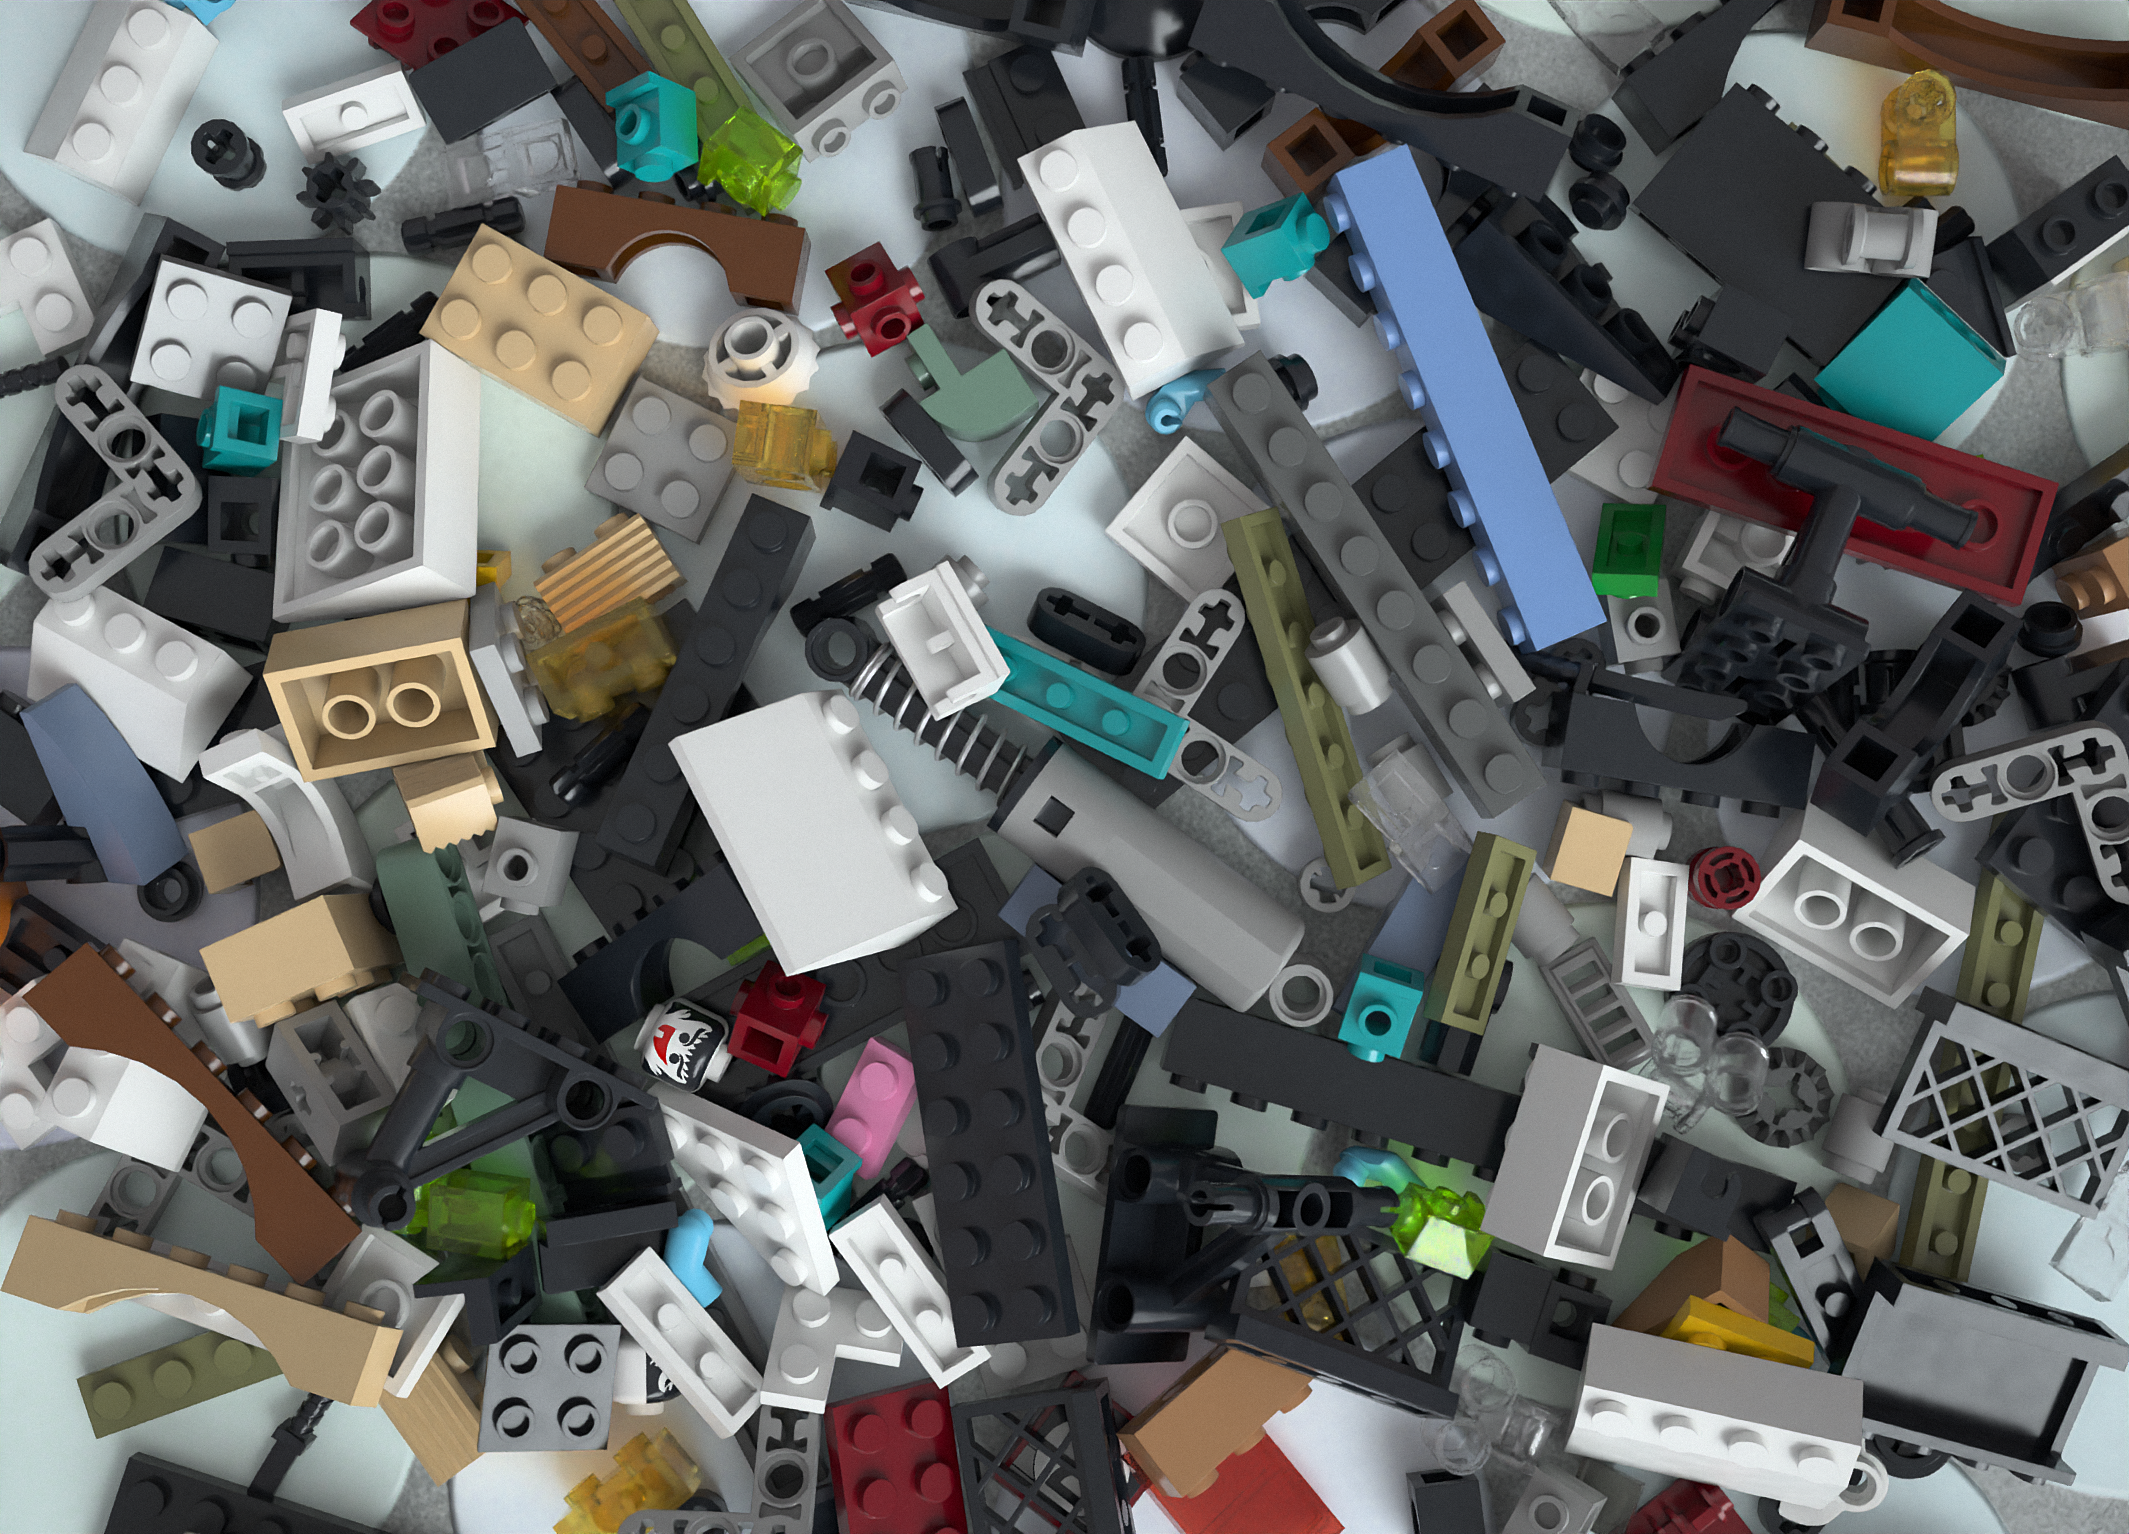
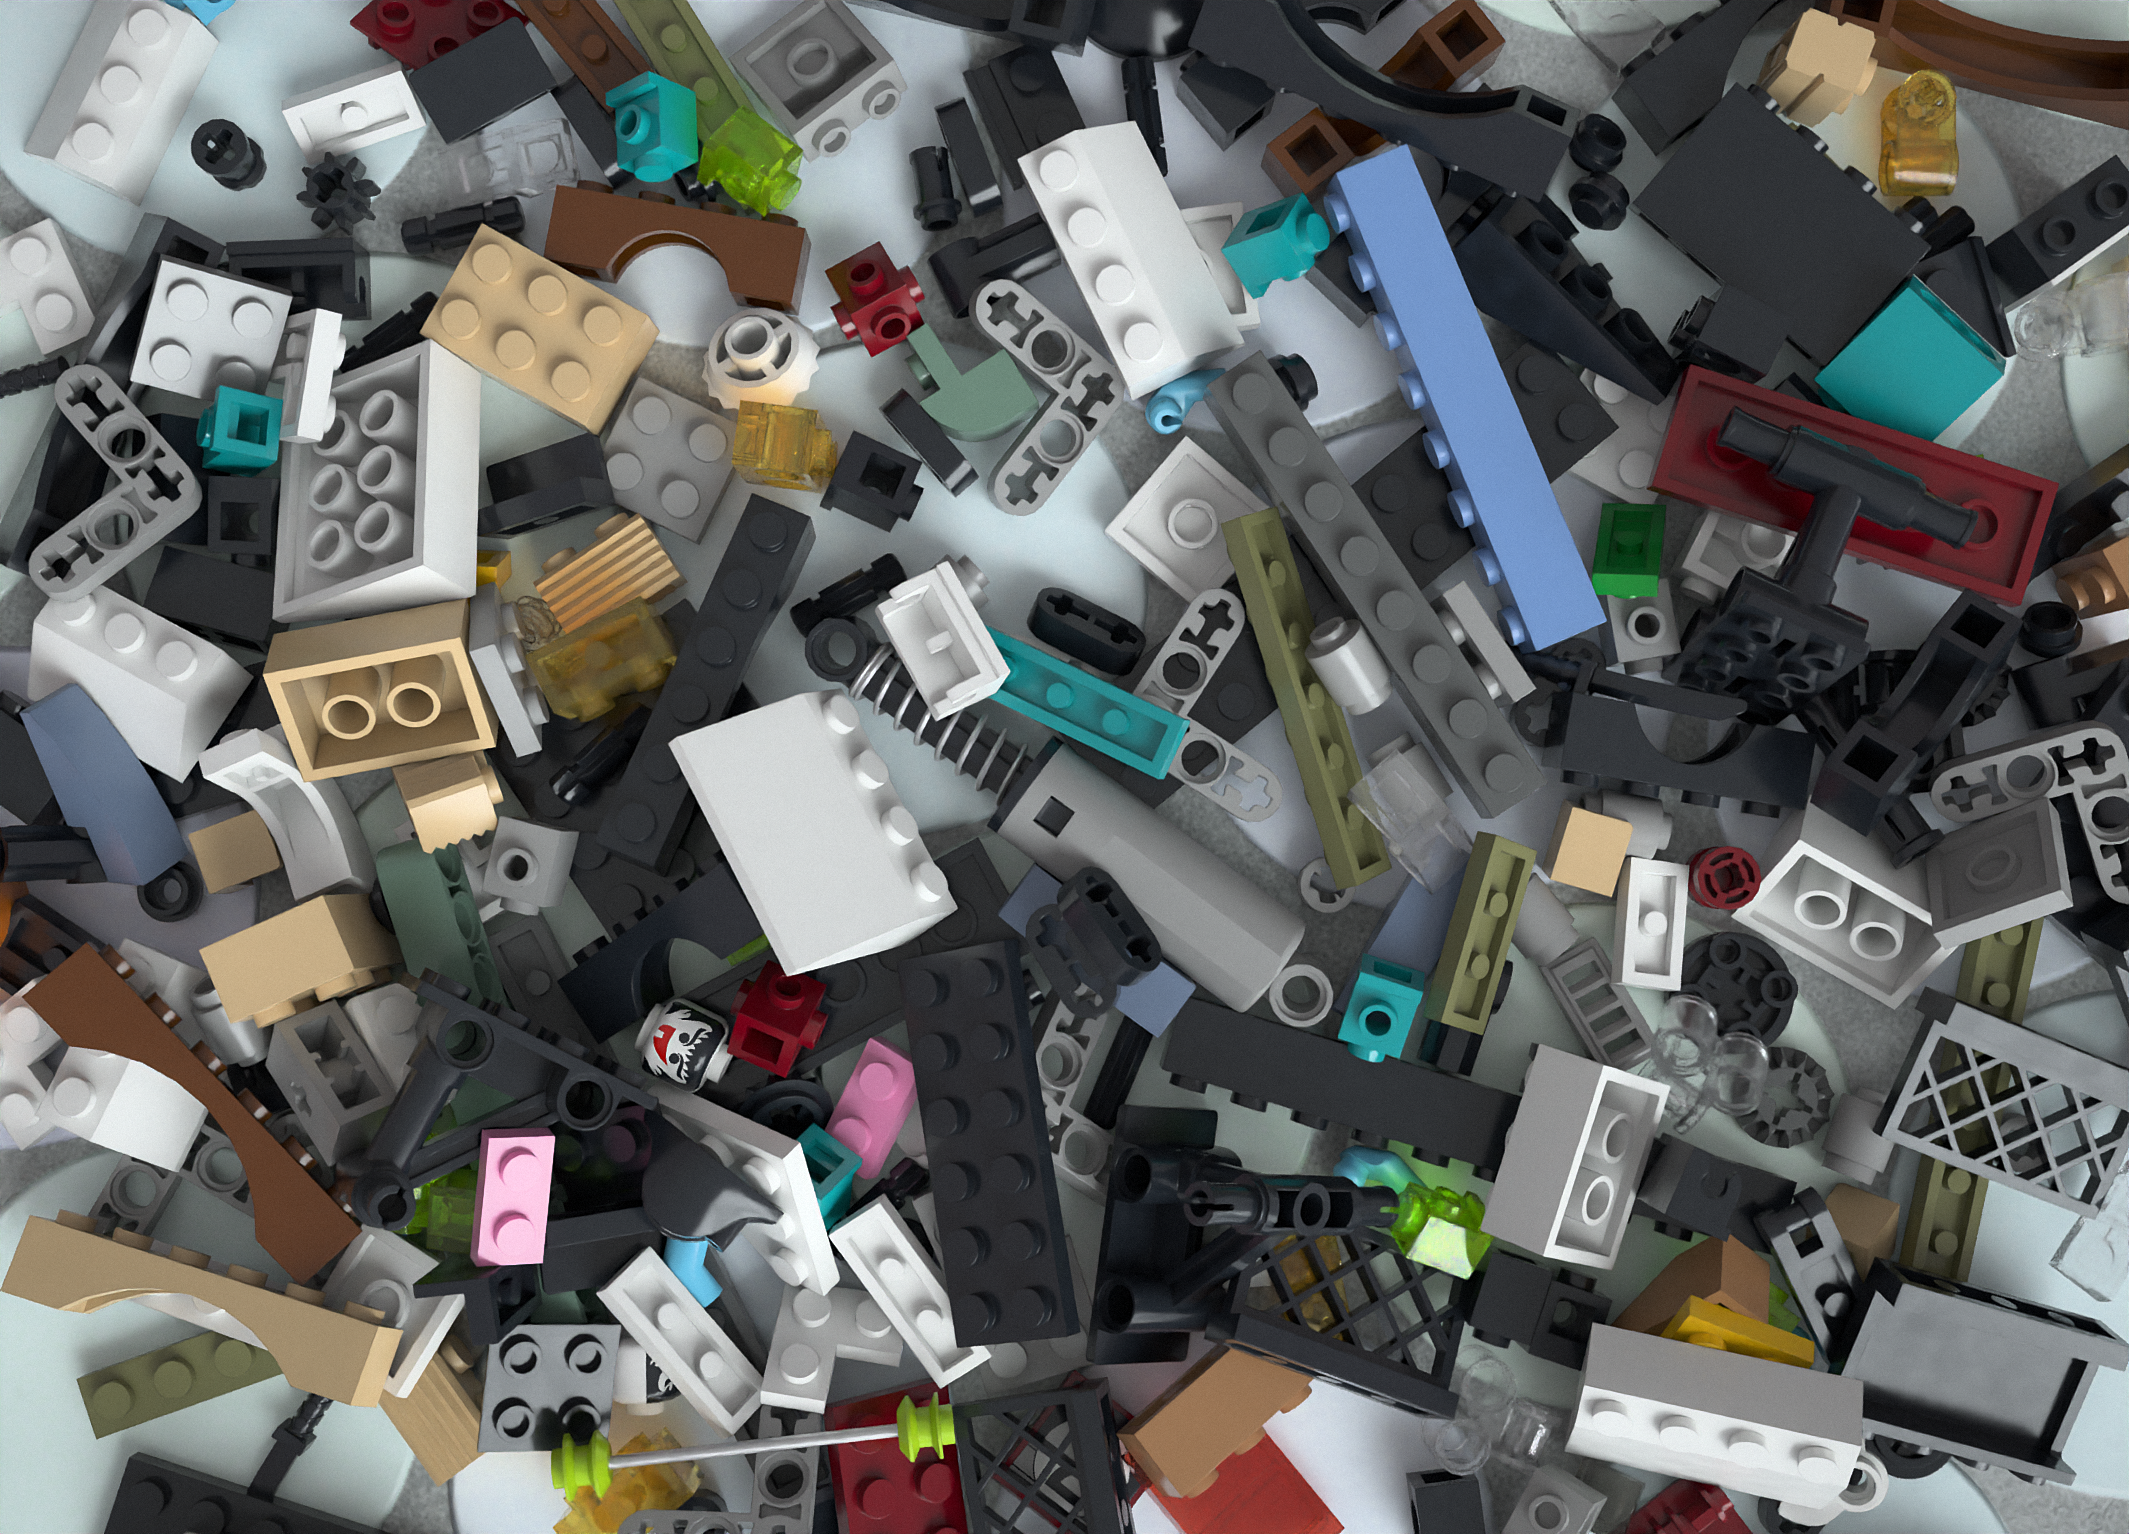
(512, 1196): none -> bright pink plate
(546, 488): none -> black panel
(594, 1463): none -> axle
(693, 1194): none -> black hat
(1818, 67): none -> tan brick
(1871, 239): light grey piece -> none
(1998, 874): none -> light grey plate

